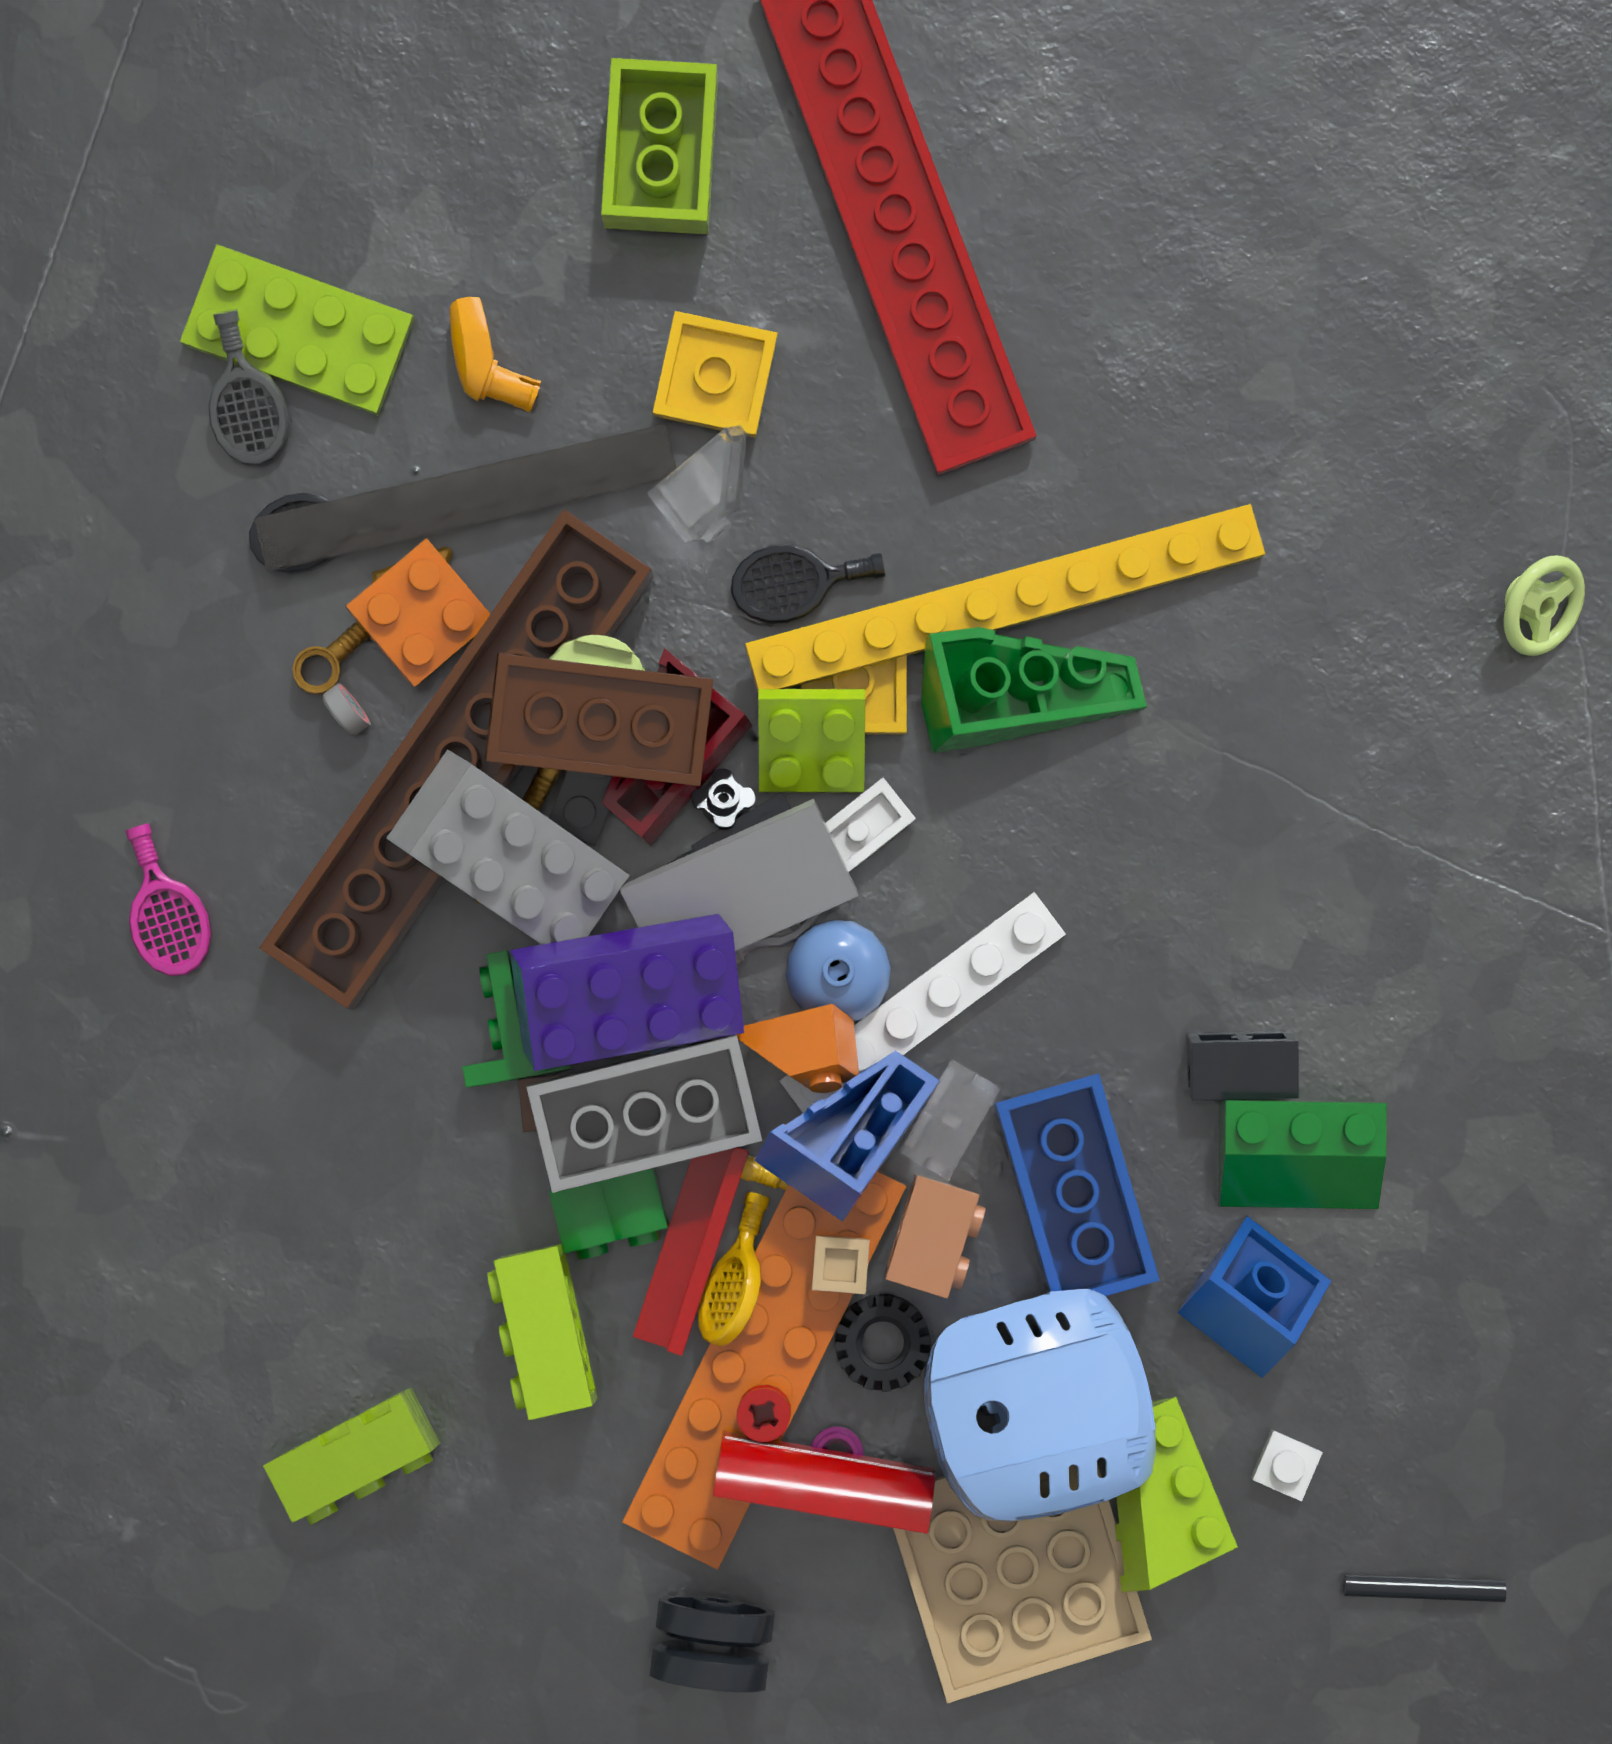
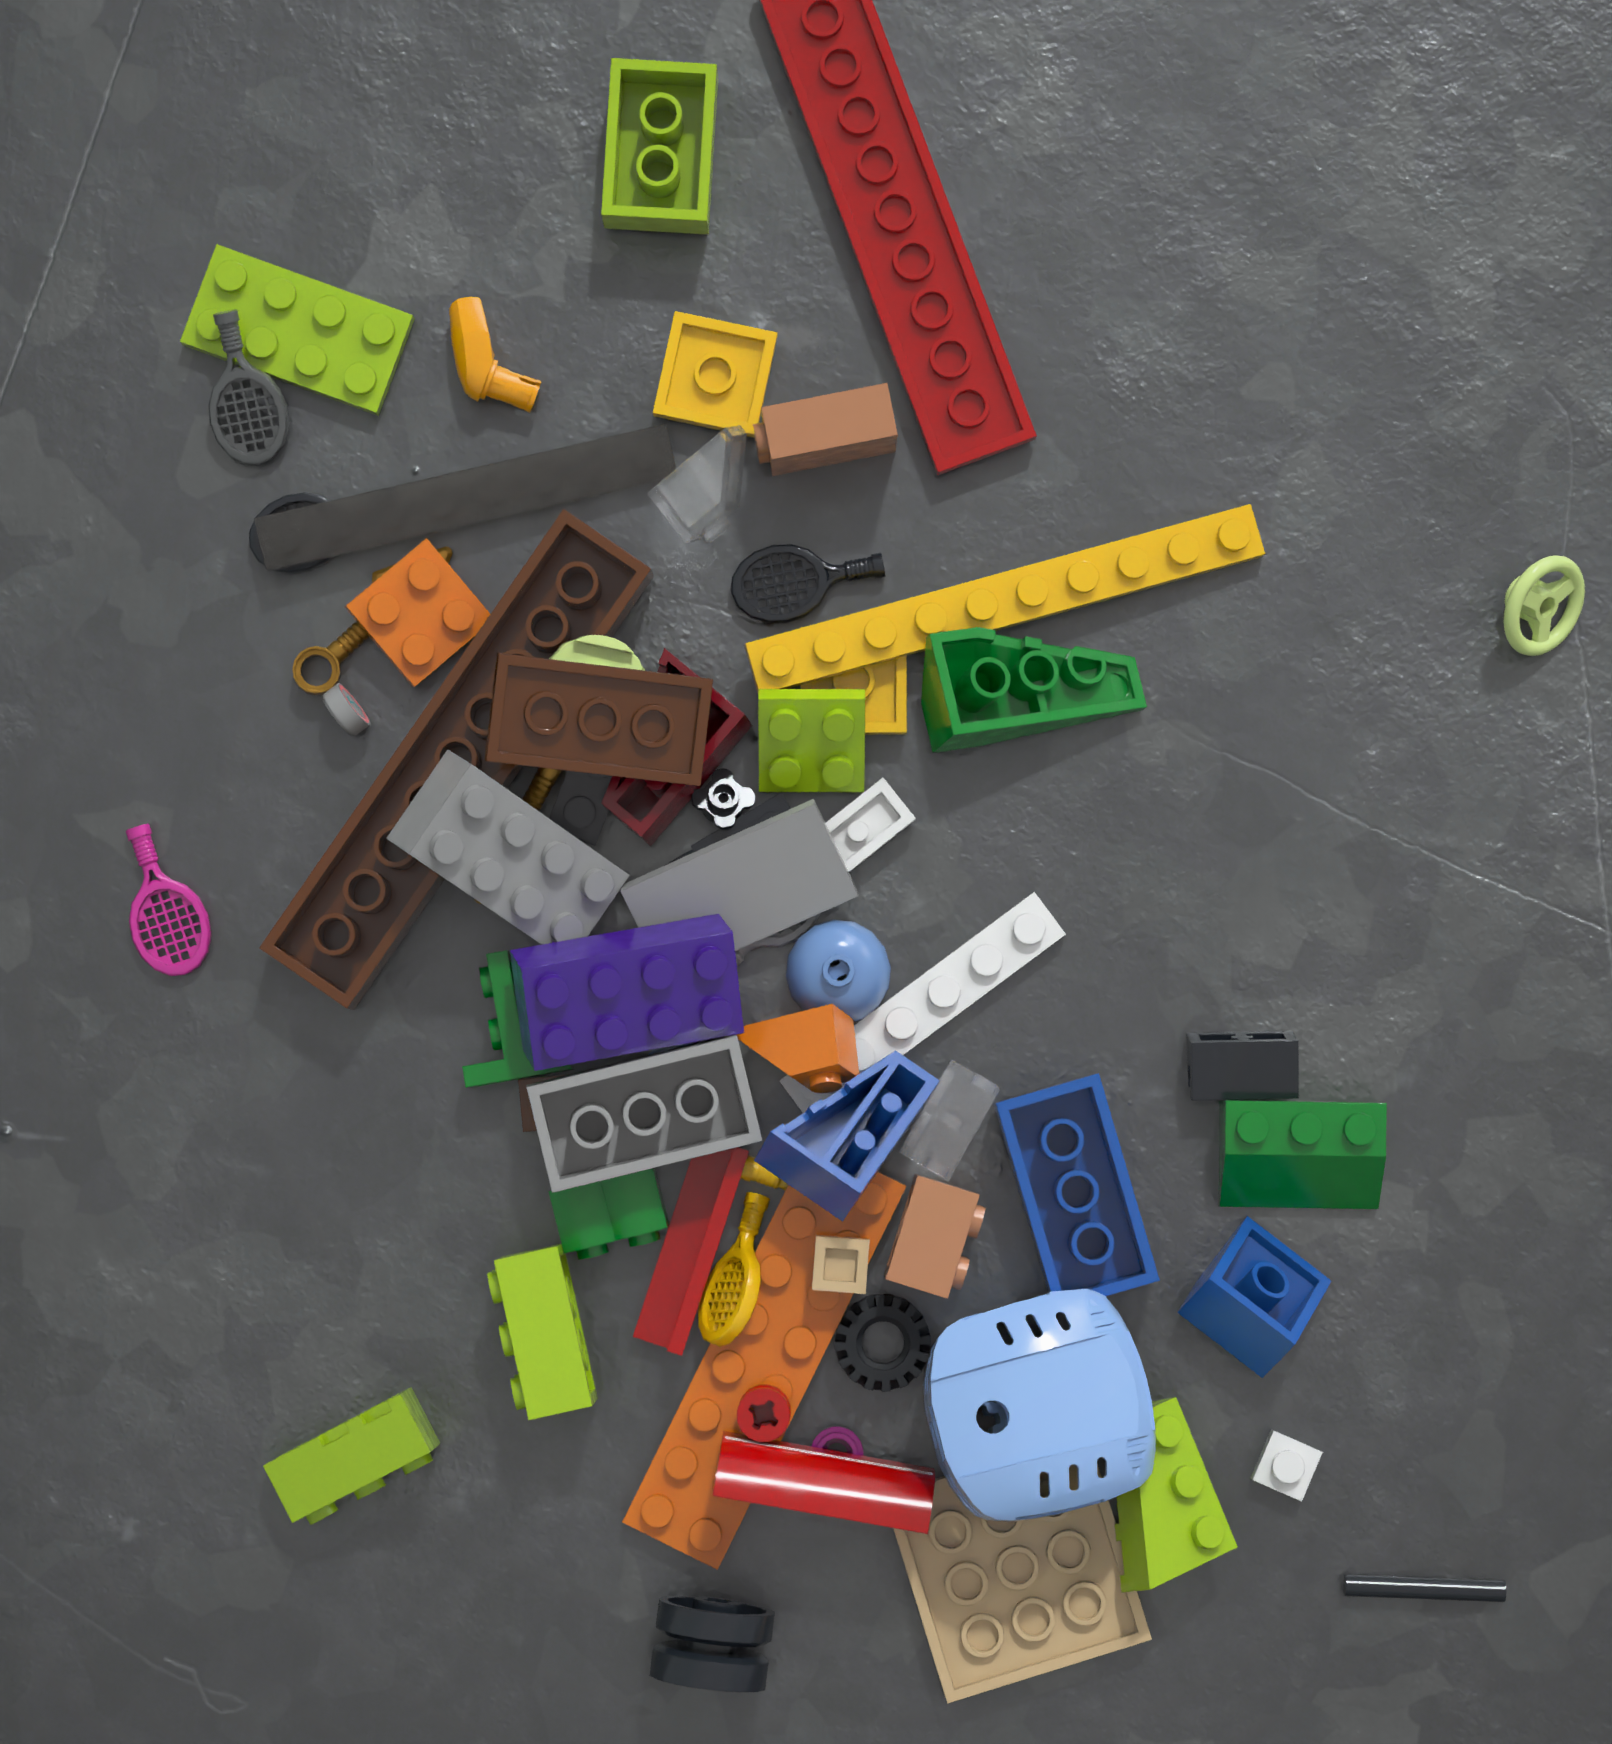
(826, 430): none -> nougat brick

